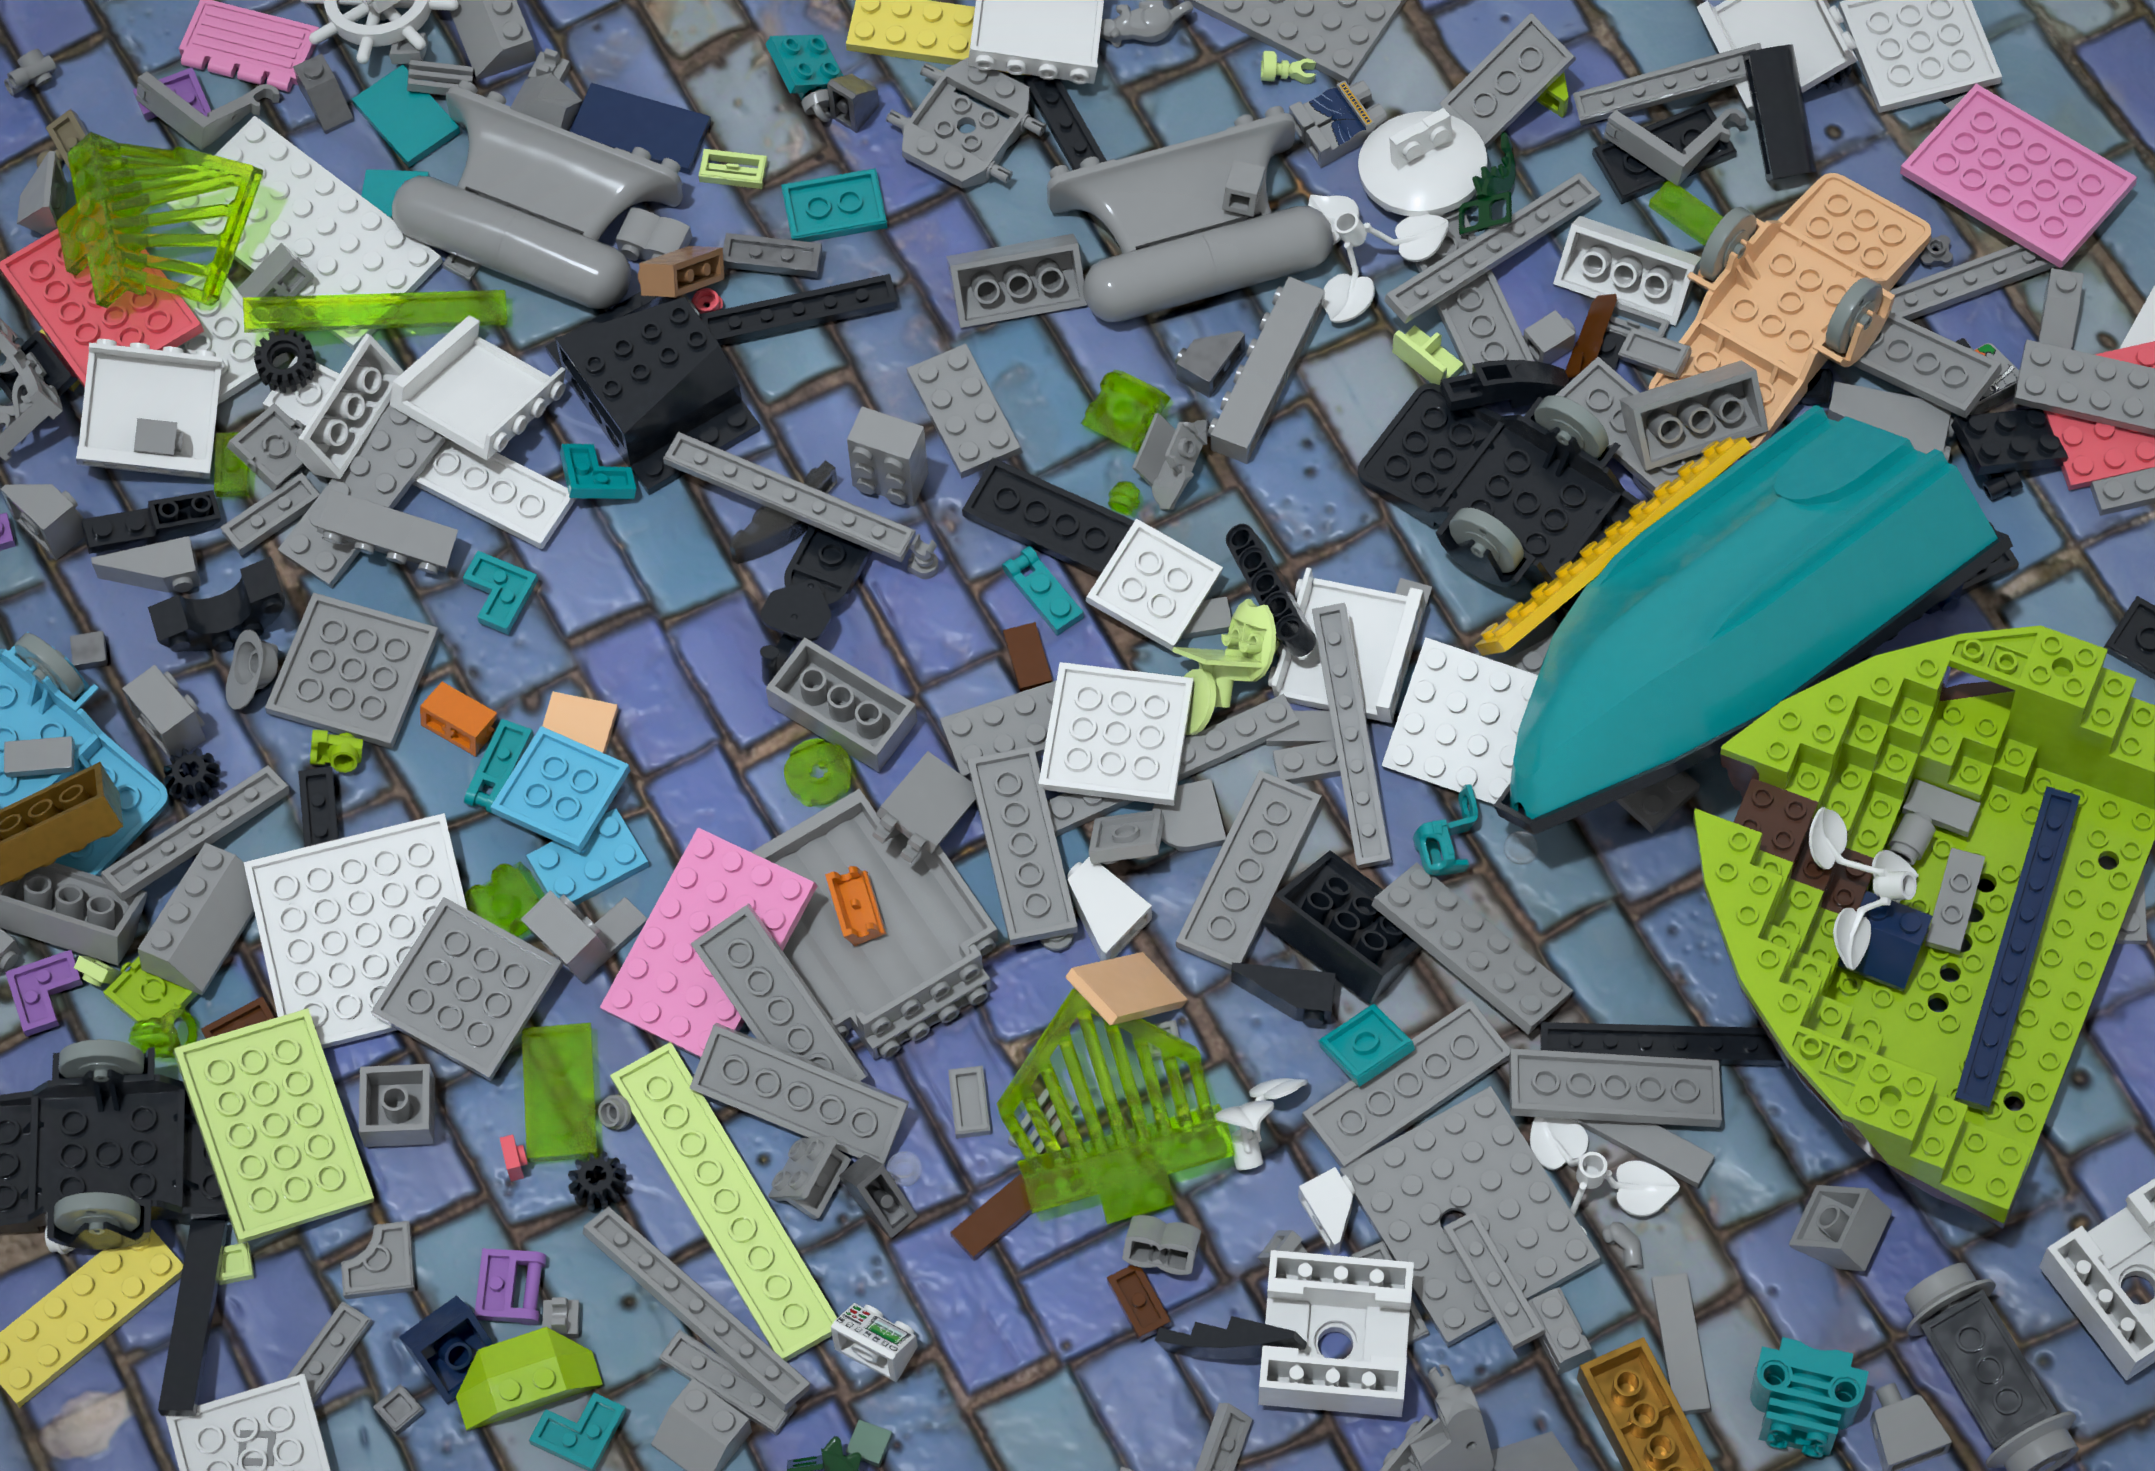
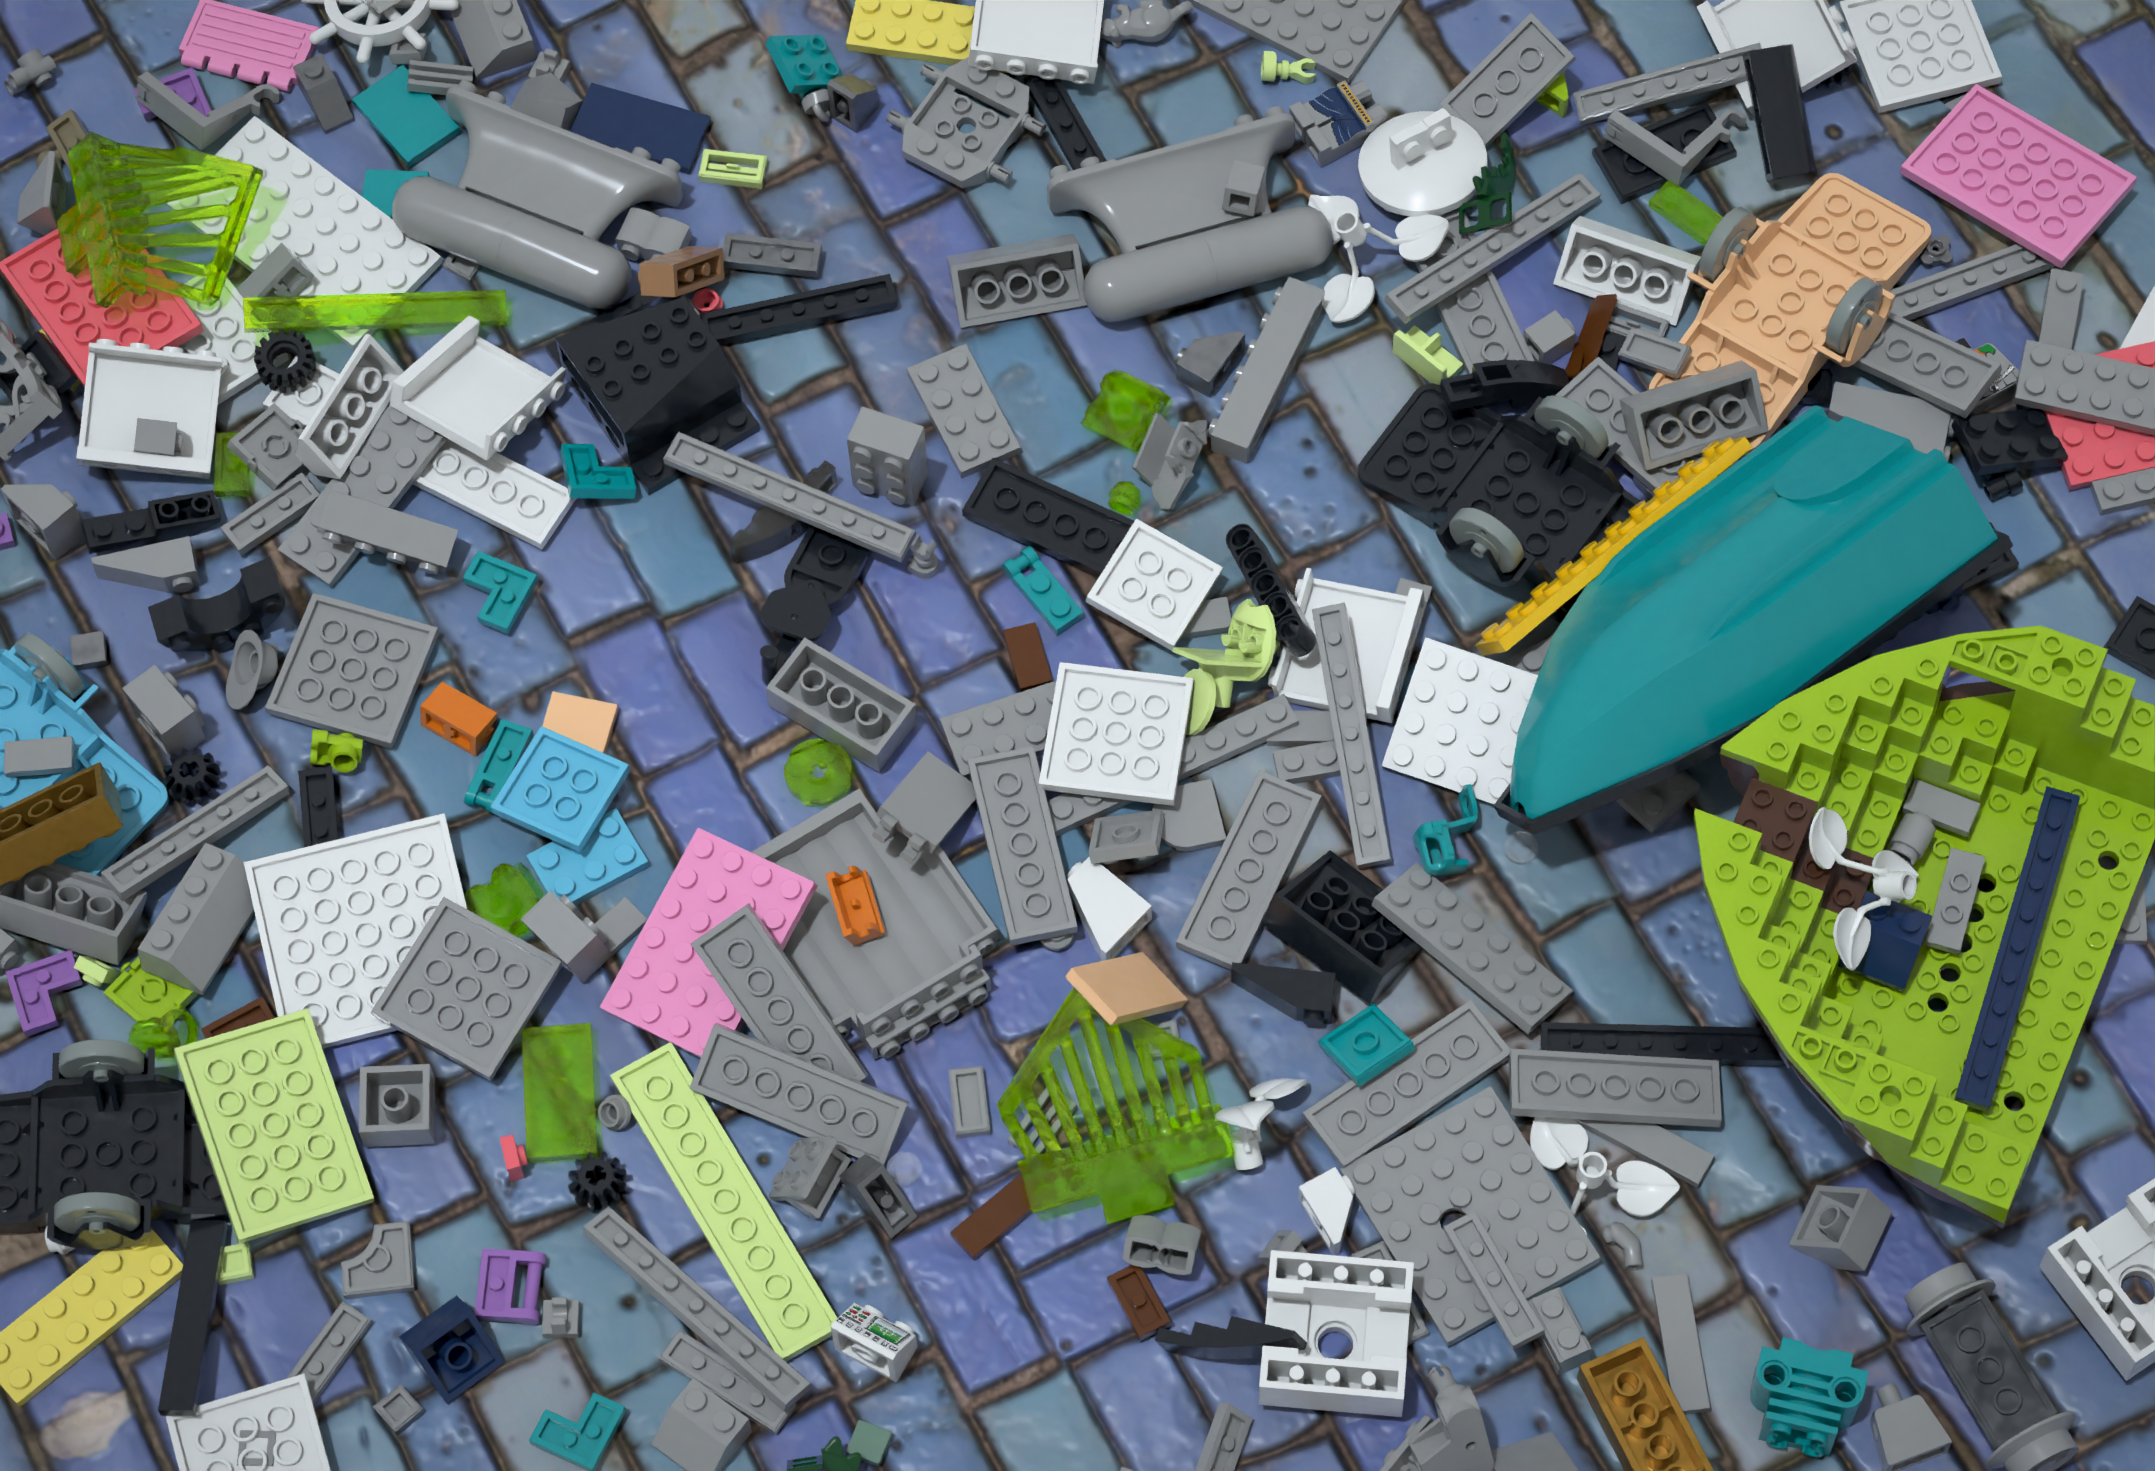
(524, 1376): lime wedge -> none
(834, 206): teal tile -> none

